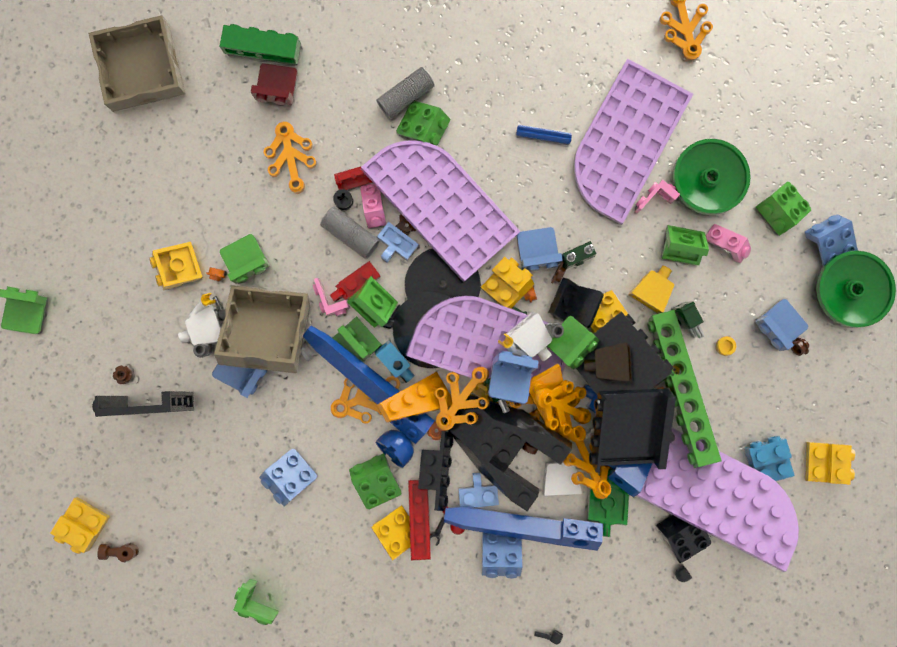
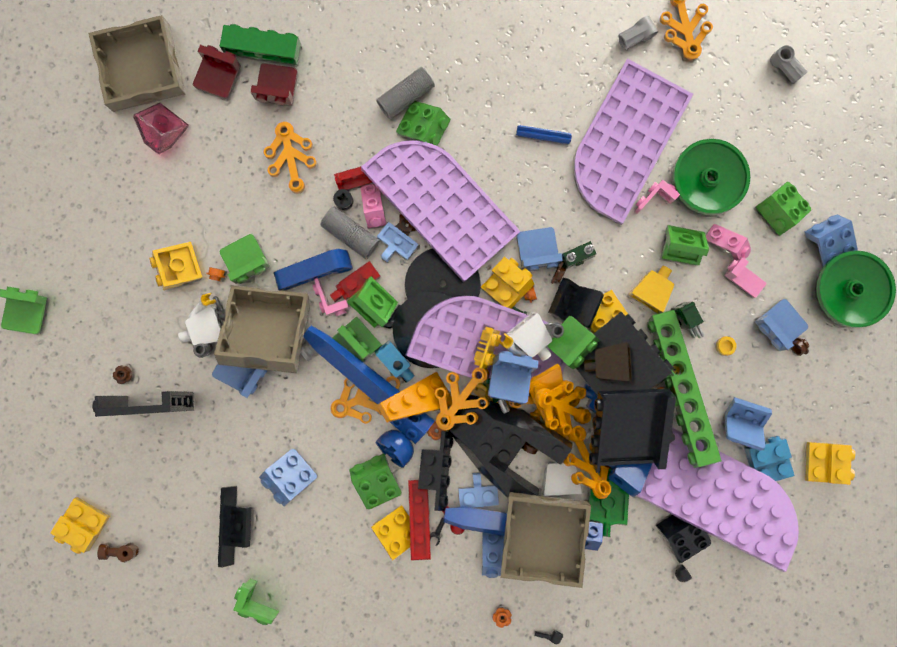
(159, 127): none -> clear pink slope
(216, 71): none -> dark red bracket
(233, 526): none -> black bracket
(305, 271): none -> blue beam
(485, 359): none -> yellow hinge
(507, 617): none -> orange plate
(545, 539): none -> dark tan tile
(641, 31): none -> light grey piece
(744, 277): none -> bright pink bracket
(745, 423): none -> medium blue bracket
(790, 65): none -> light grey piece

